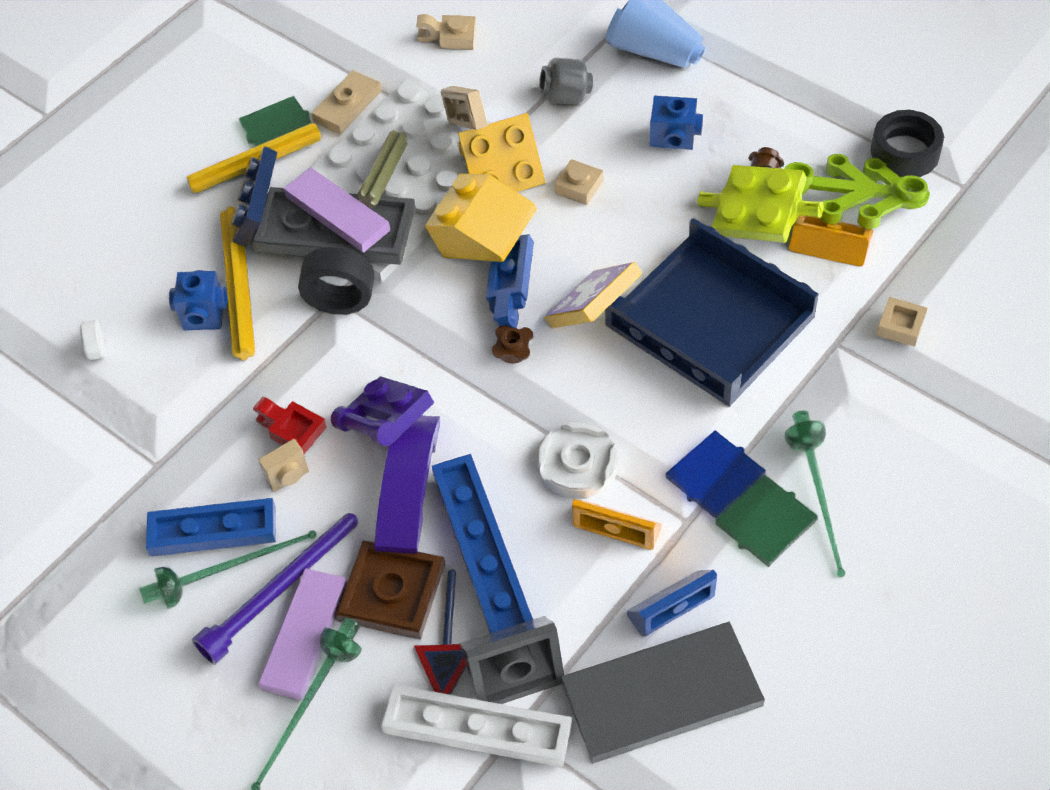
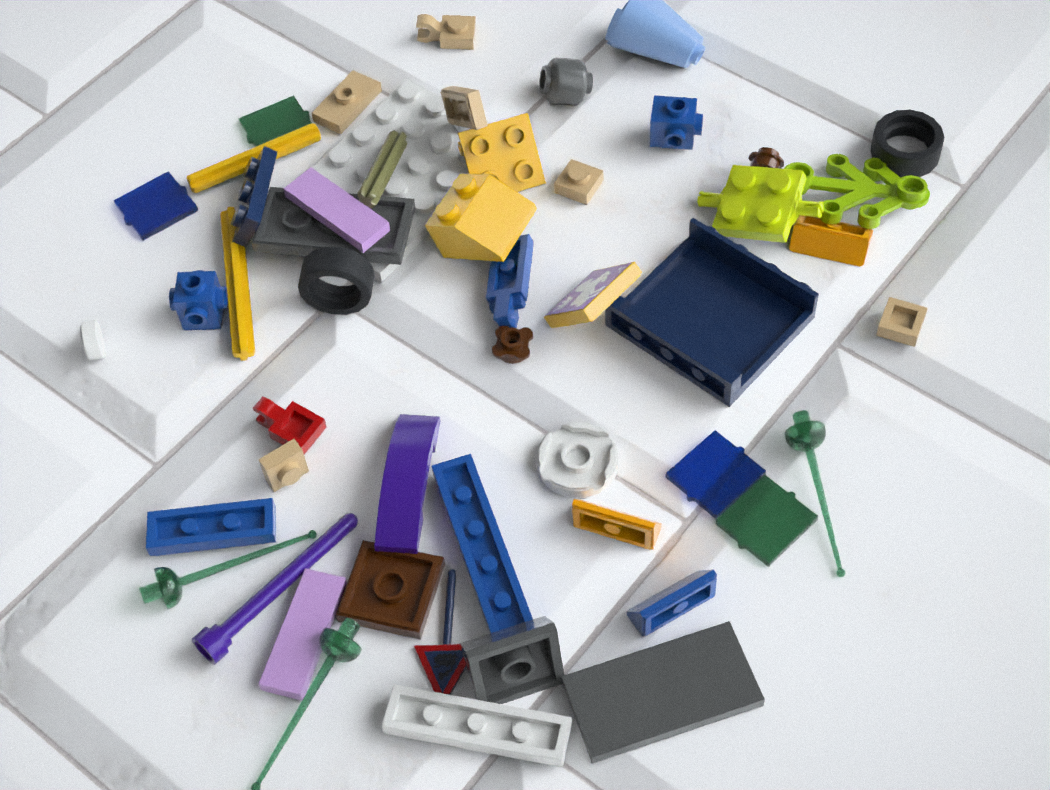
(155, 205): none -> clear blue piece
(390, 402): dark purple plate -> none

